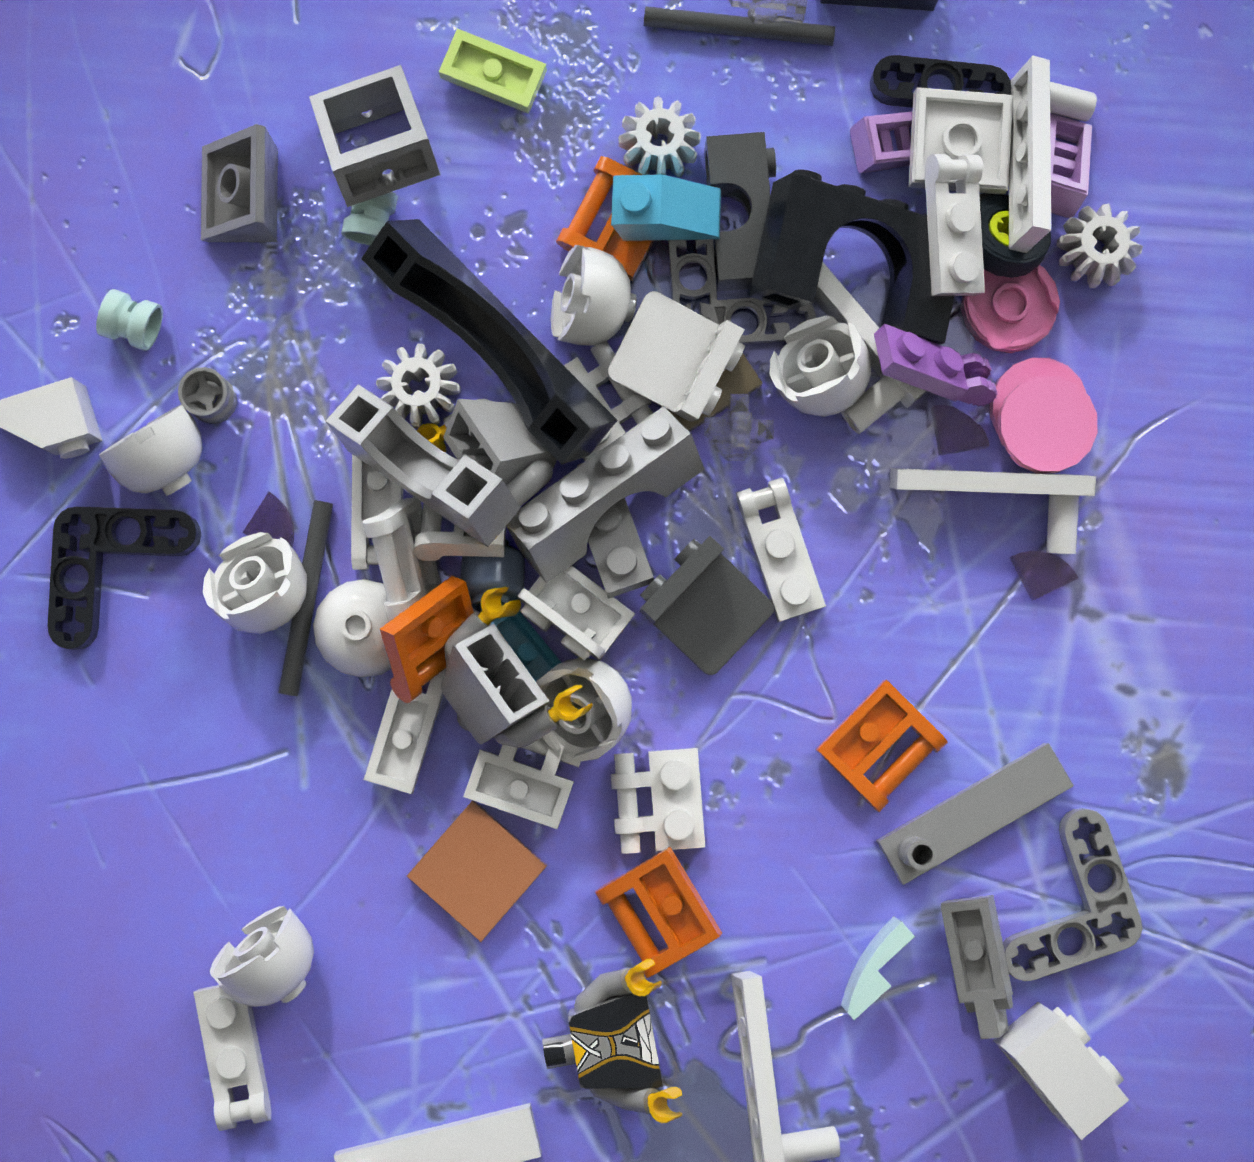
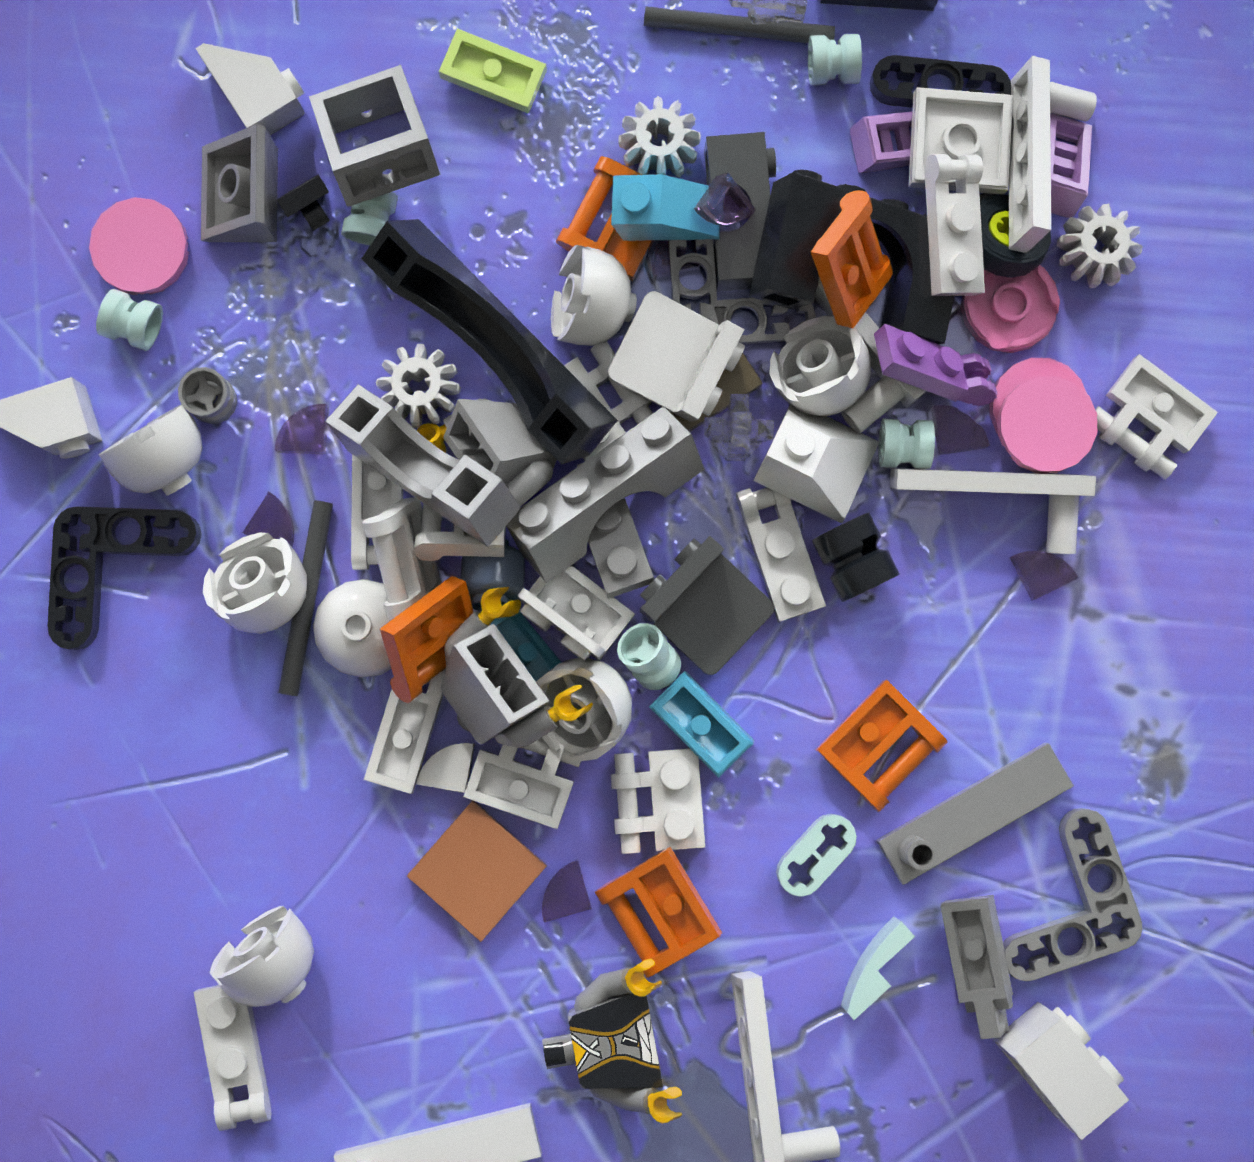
(139, 246): none -> bright pink tile
(254, 86): none -> white slope
(304, 431): none -> clear purple tile
(305, 199): none -> black tile
(448, 768): none -> white tile
(565, 893): none -> clear purple tile
(649, 656): none -> light aqua wheel
(702, 724): none -> medium azure slope
(724, 202): none -> clear purple tile
(817, 462): none -> white slope
(825, 863): none -> light aqua beam
(831, 59): none -> light aqua wheel
(851, 260): none -> orange plate
(855, 557): none -> black wheel
(906, 443): none -> light aqua wheel
(1159, 404): none -> white plate

